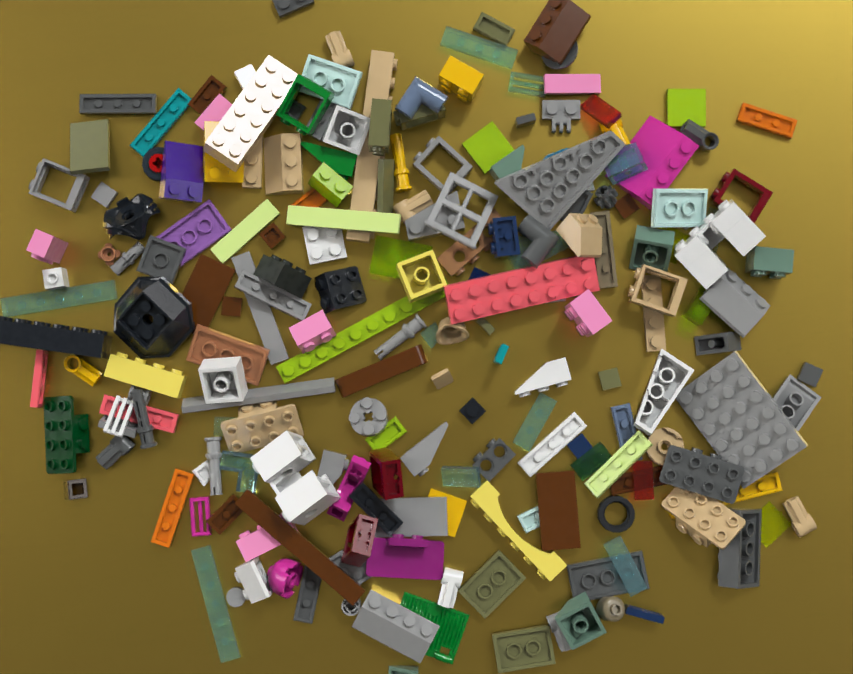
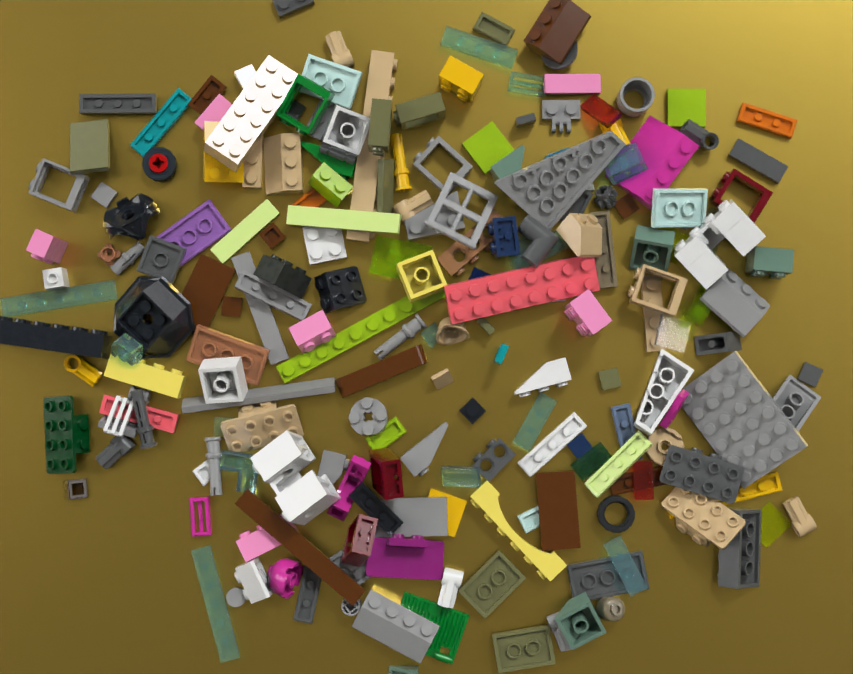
(39, 378): coral tile -> none
(127, 349): none -> clear light blue brick
(172, 508): orange plate -> none
(182, 172): dark purple slope -> none
(224, 514): reddish brown plate -> none
(338, 153): none -> dark grey axle
(420, 93): sand blue brick -> none
(640, 86): none -> light grey piece
(643, 613): dark blue tile -> none
(672, 333): none -> clear piece
(674, 409): none -> dark pink tile
(758, 161): none -> dark grey tile

